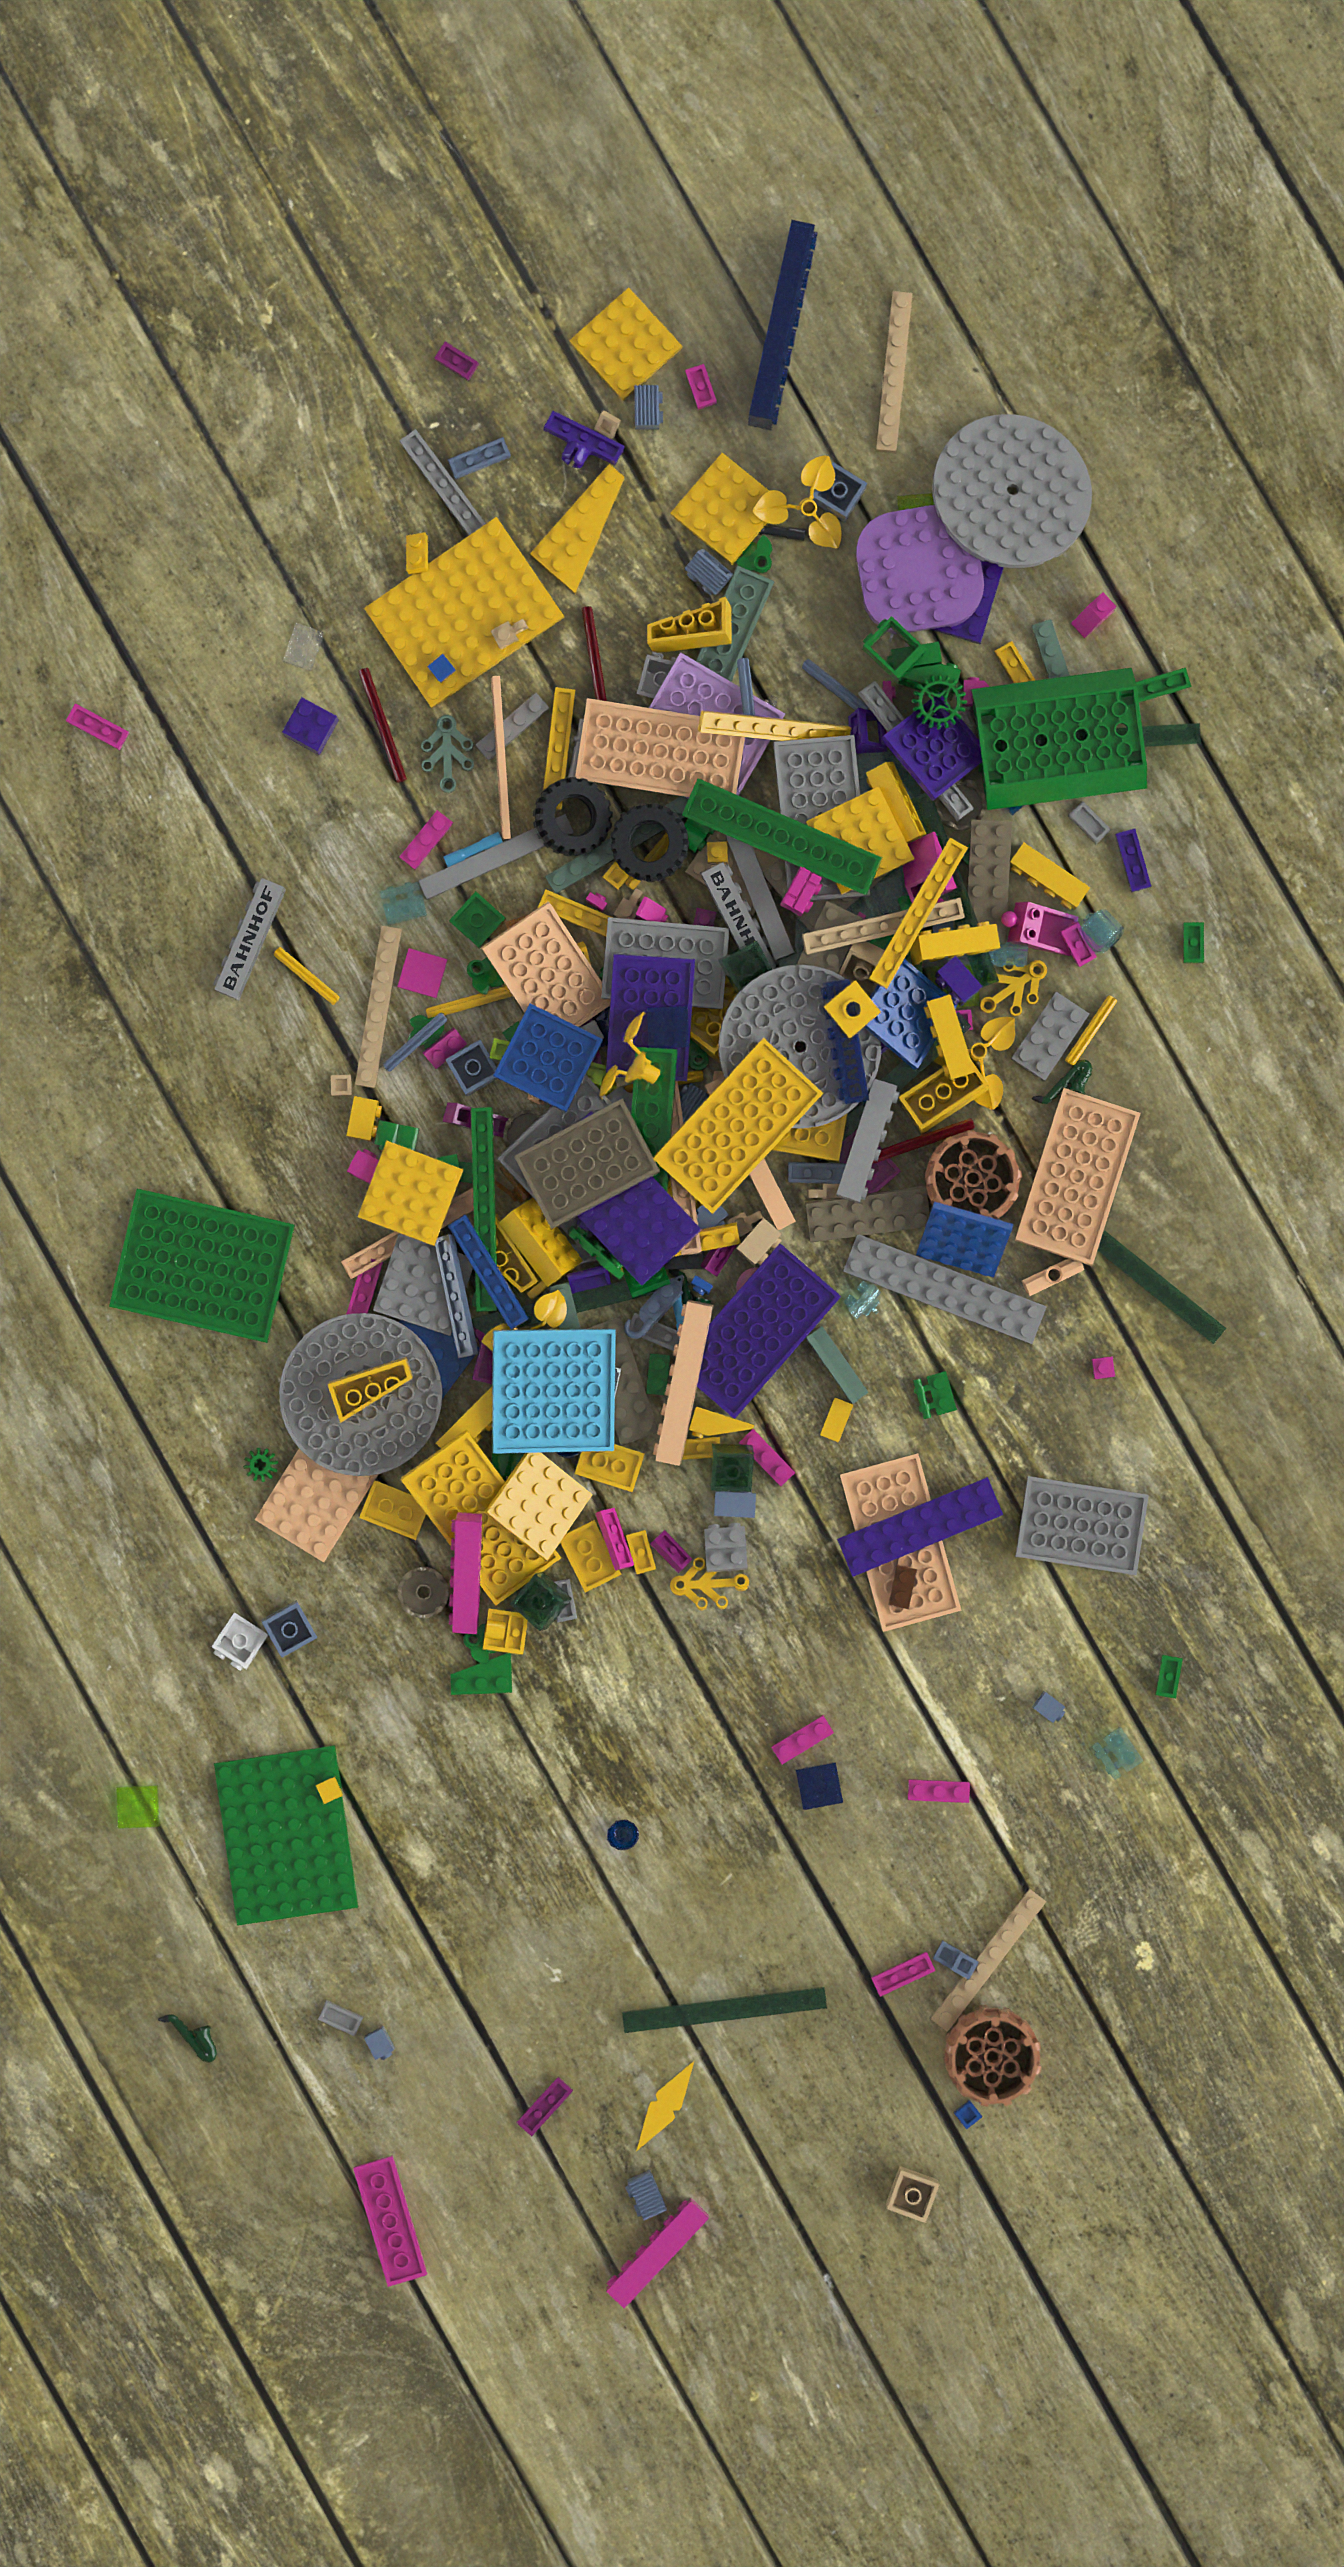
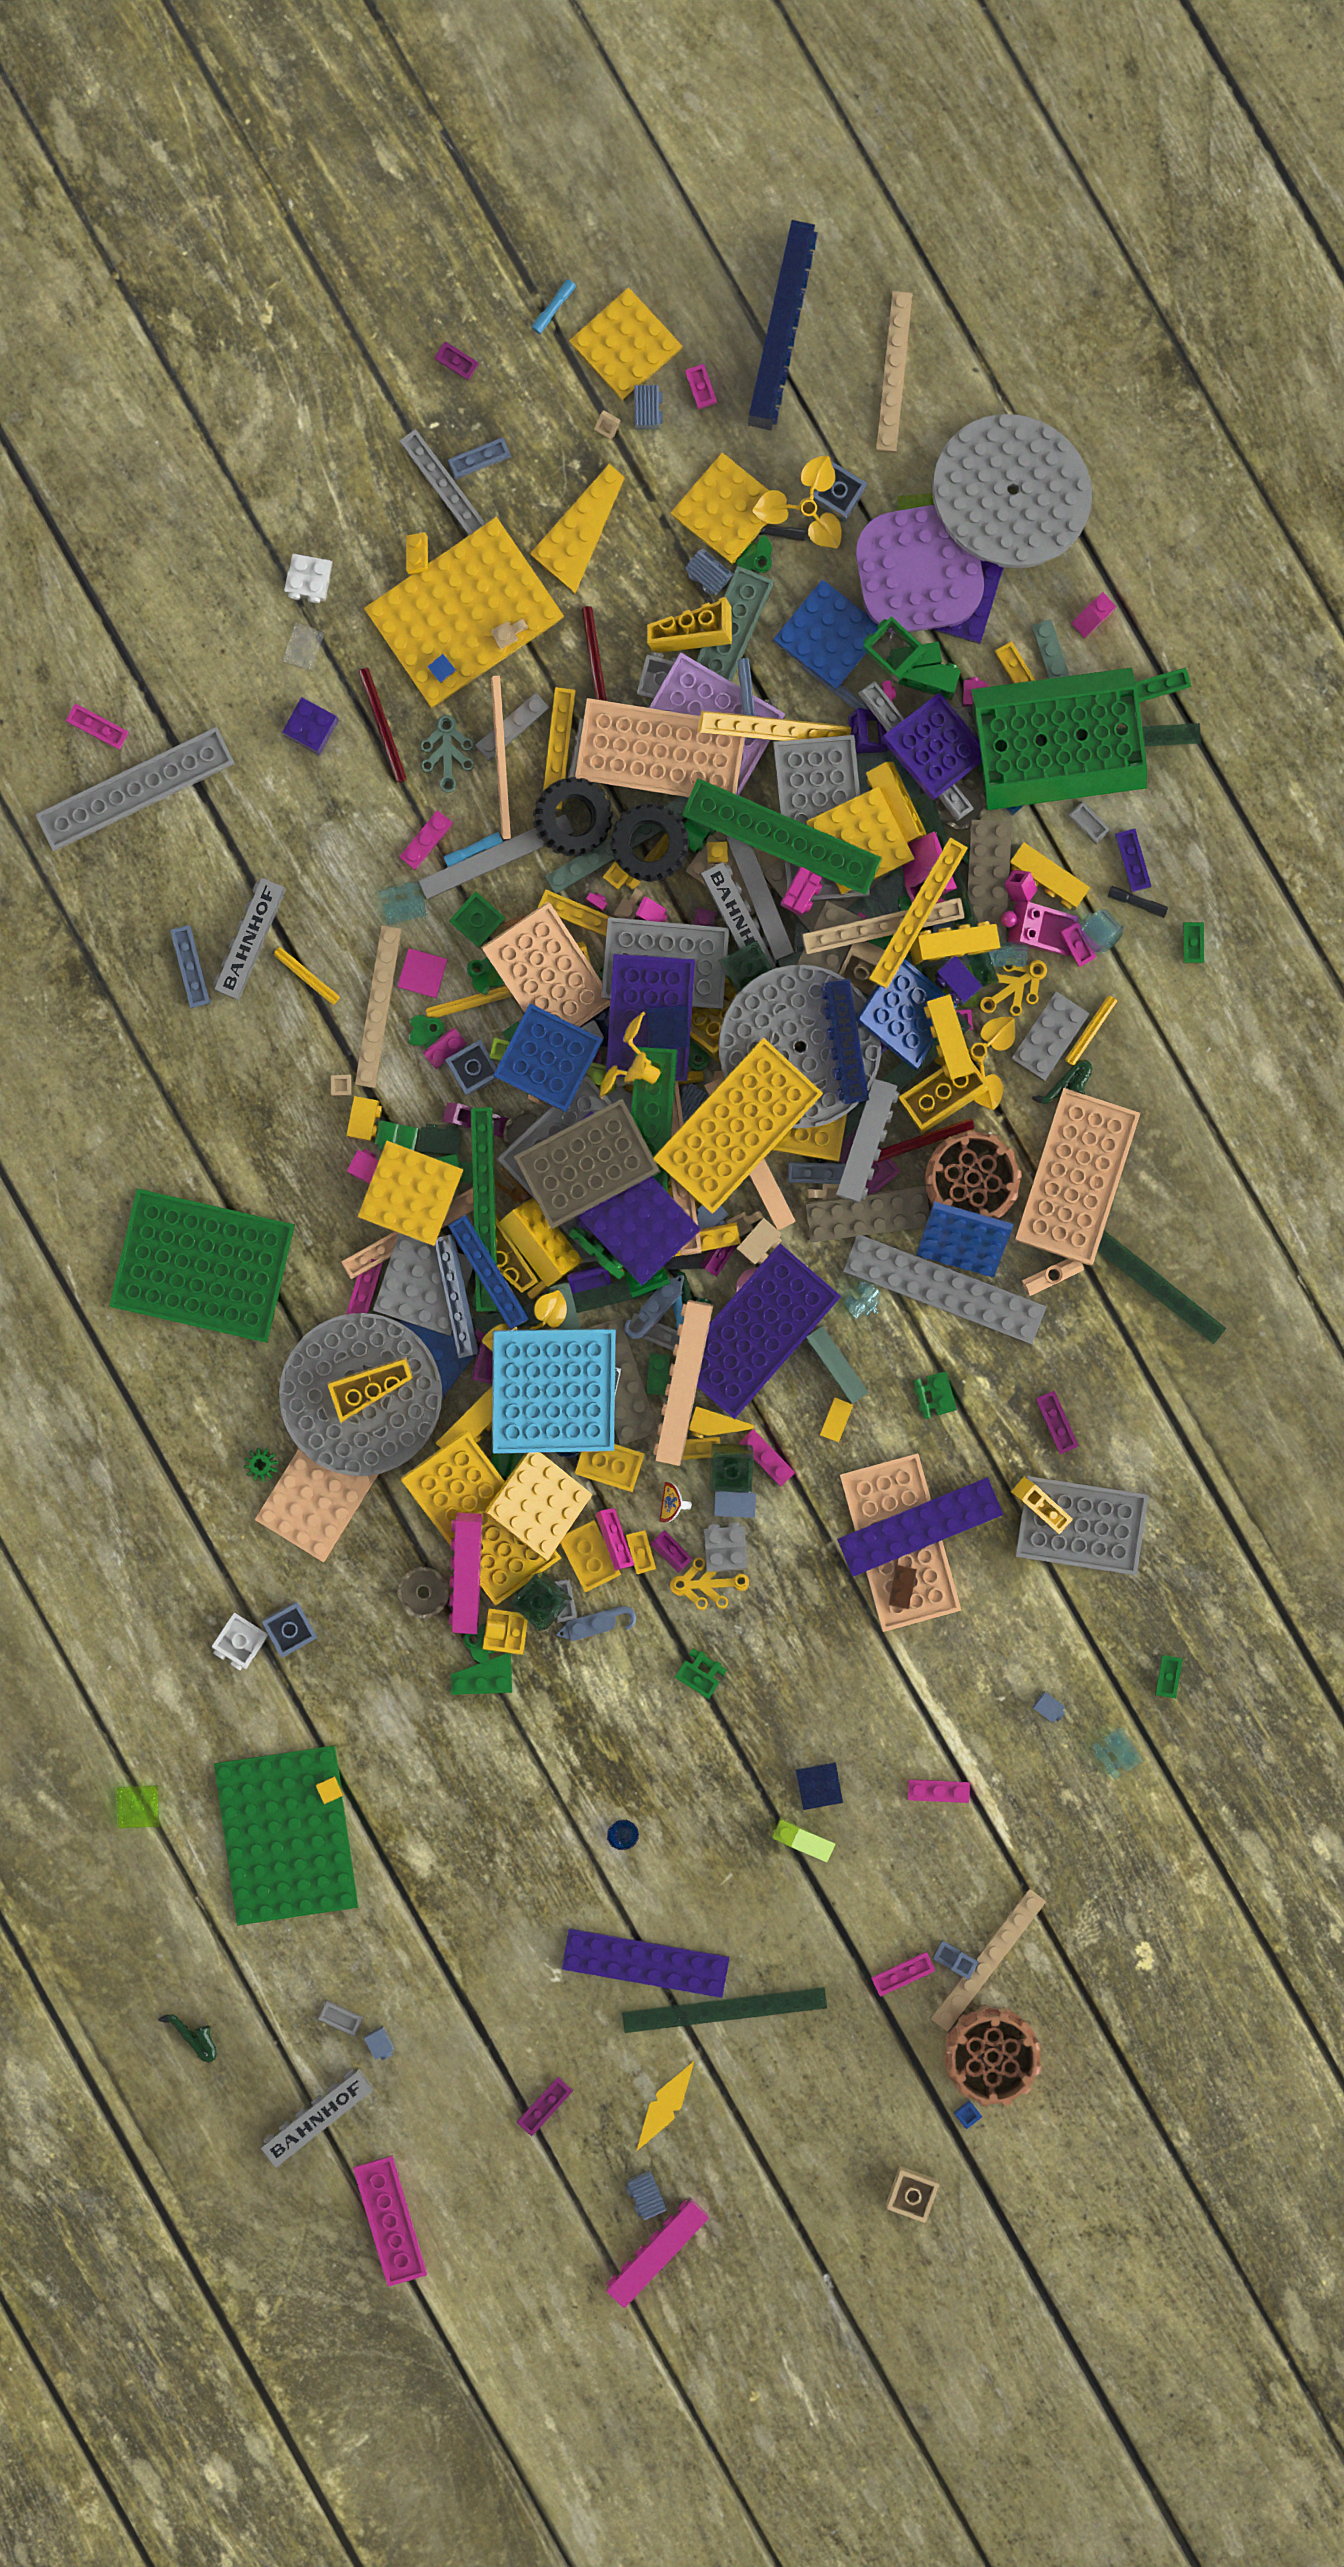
(135, 789): none -> light grey plate
(190, 966): none -> sand blue plate
(308, 578): none -> white plate
(317, 2117): none -> light grey brick
(393, 1510): yellow plate -> none
(415, 1042): sand blue axle -> none
(439, 1140): none -> clear green brick
(561, 296): none -> dark azure piece
(582, 441): dark purple plate -> none
(595, 1623): none -> sand blue plate
(645, 1963): none -> dark purple plate
(672, 1503): none -> shield
(698, 1679): none -> green plate
(701, 1286): blue plate -> none
(802, 1739): dark pink plate -> none
(803, 1840): none -> lime slope
(826, 634): none -> blue plate
(837, 1009): yellow piece -> none
(950, 687): green gear -> none
(1020, 886): none -> dark pink brick
(1041, 1505): none -> yellow slope
(1057, 1422): none -> magenta plate
(1103, 1367): dark pink plate -> none
(1125, 897): none -> black piece

